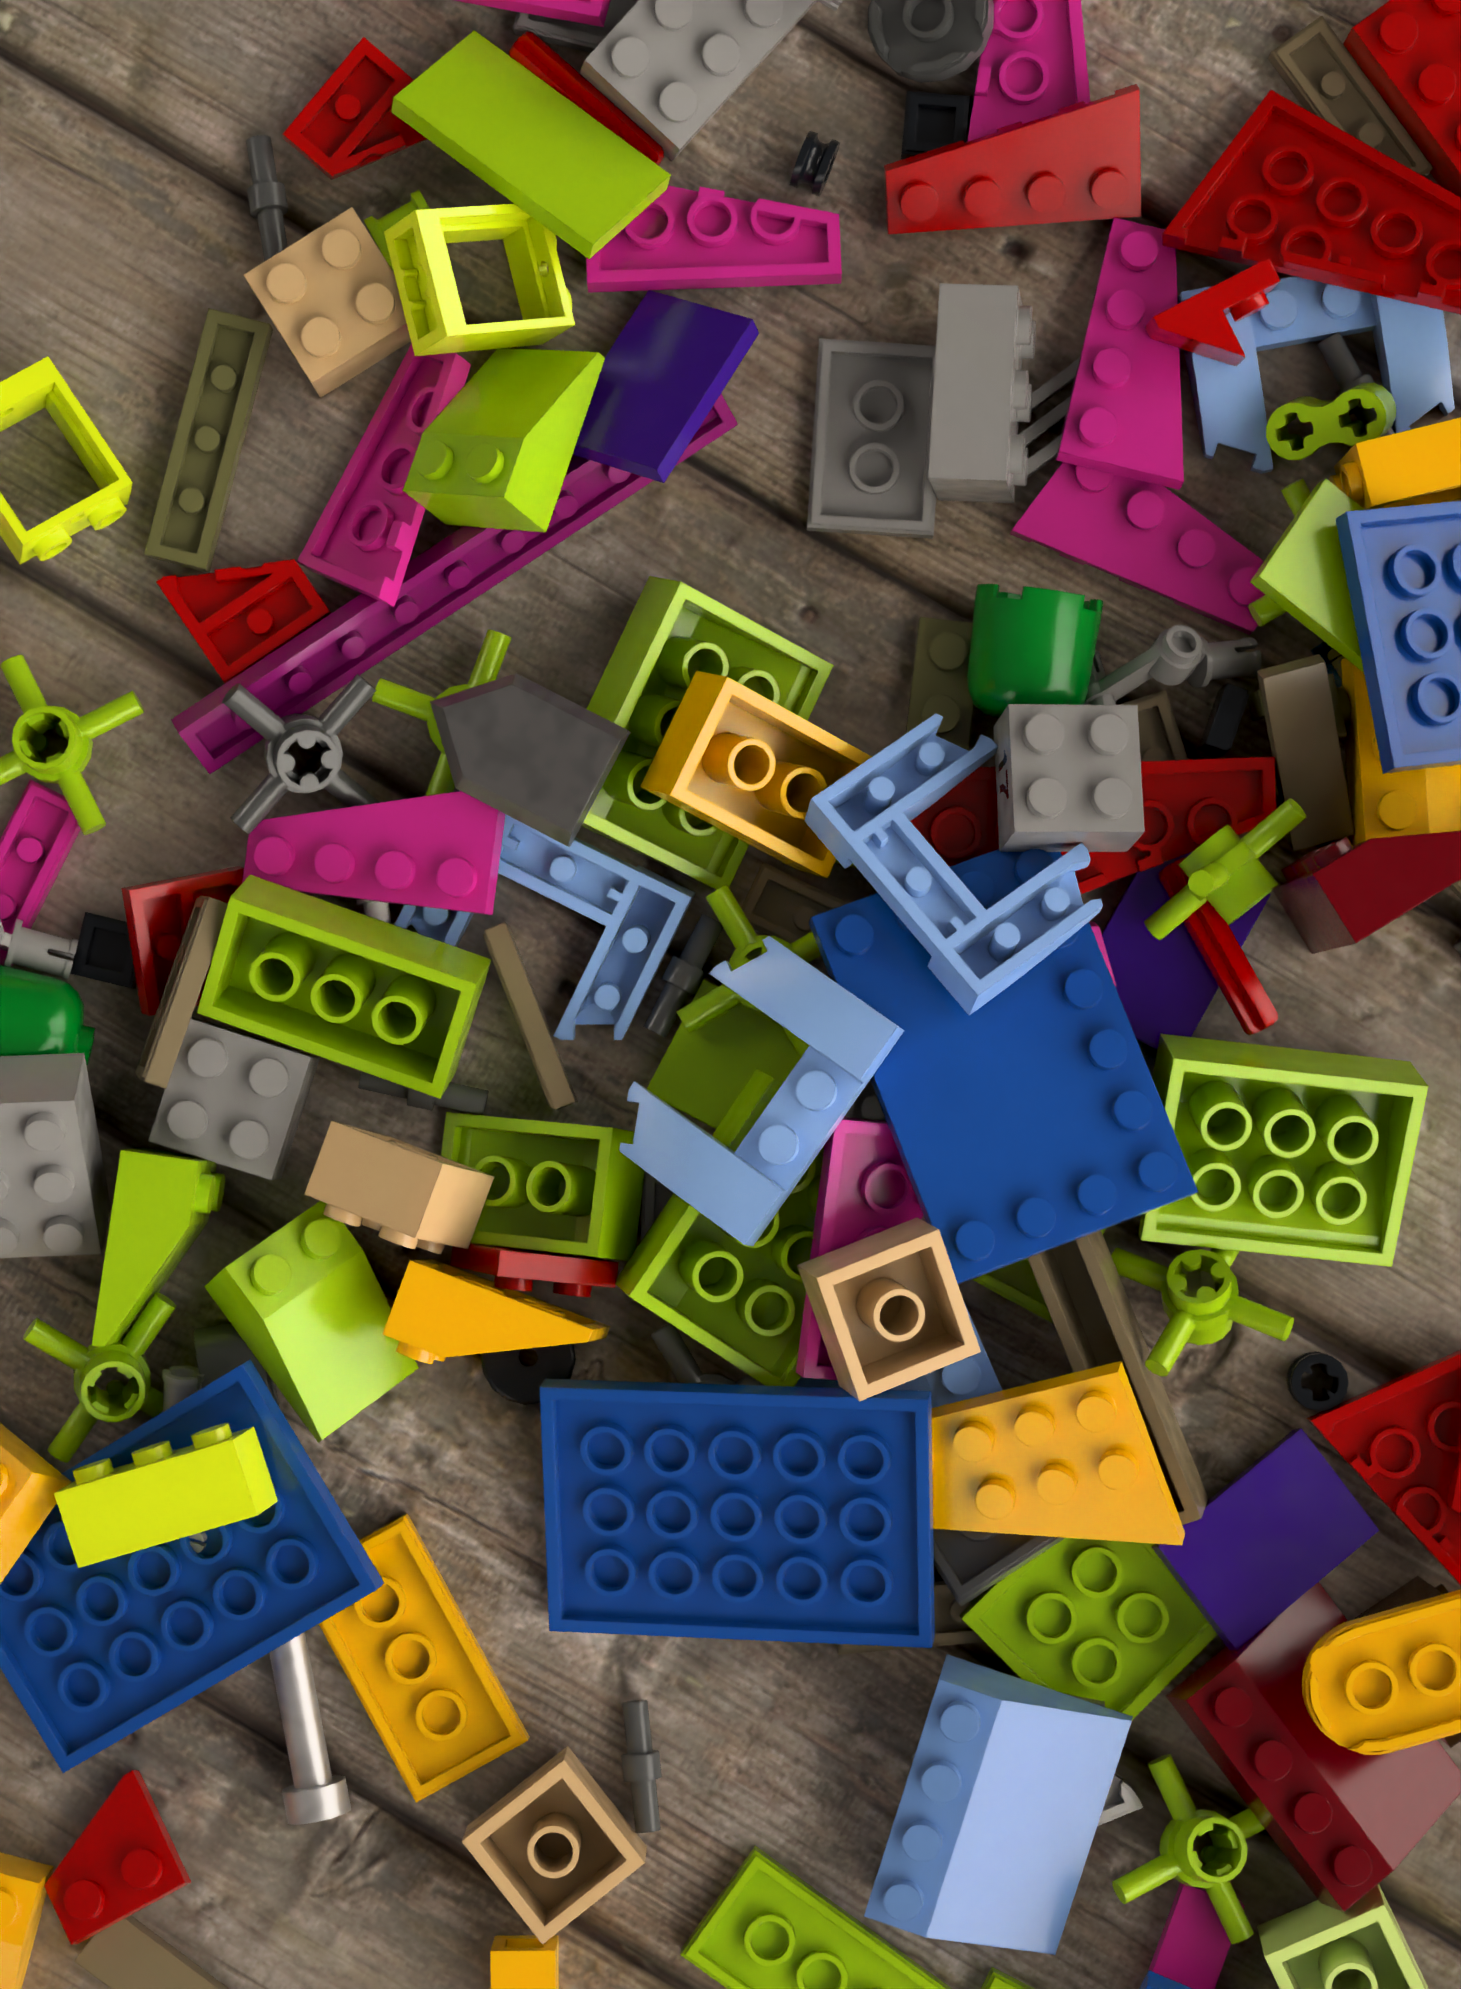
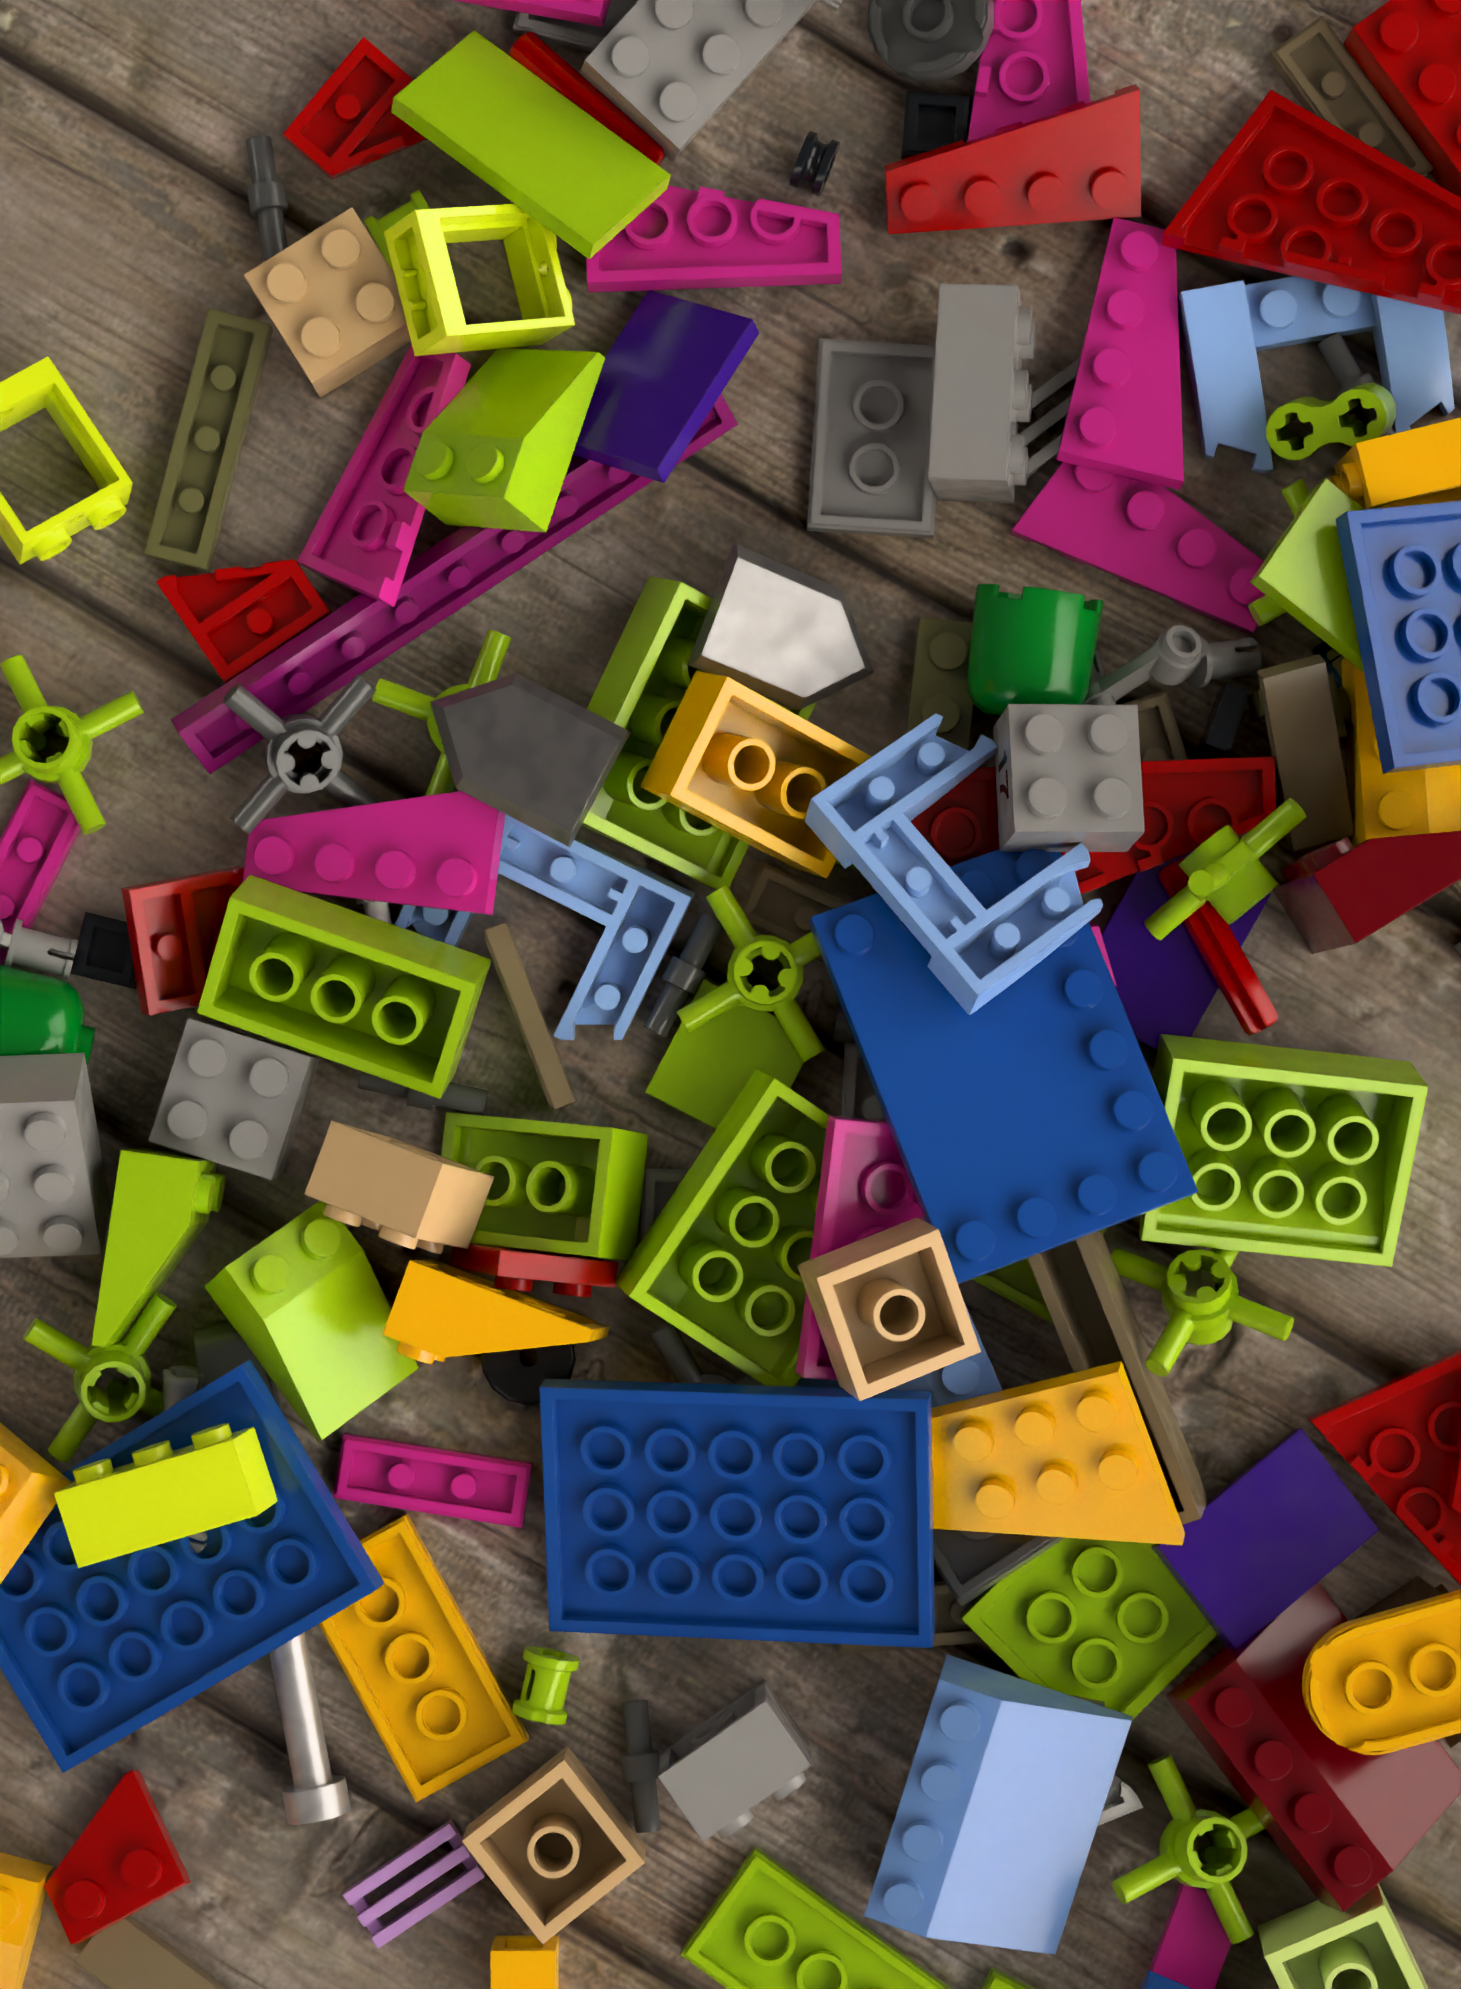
(181, 991): dark tan tile -> none
(369, 1914): none -> lavender tile
(433, 1480): none -> dark pink tile
(545, 1685): none -> lime bush
(735, 1763): none -> light grey brick
(780, 632): none -> tile
(844, 1051): light blue wedge -> none
(1201, 321): red slope -> none
(1329, 1366): black bush -> none

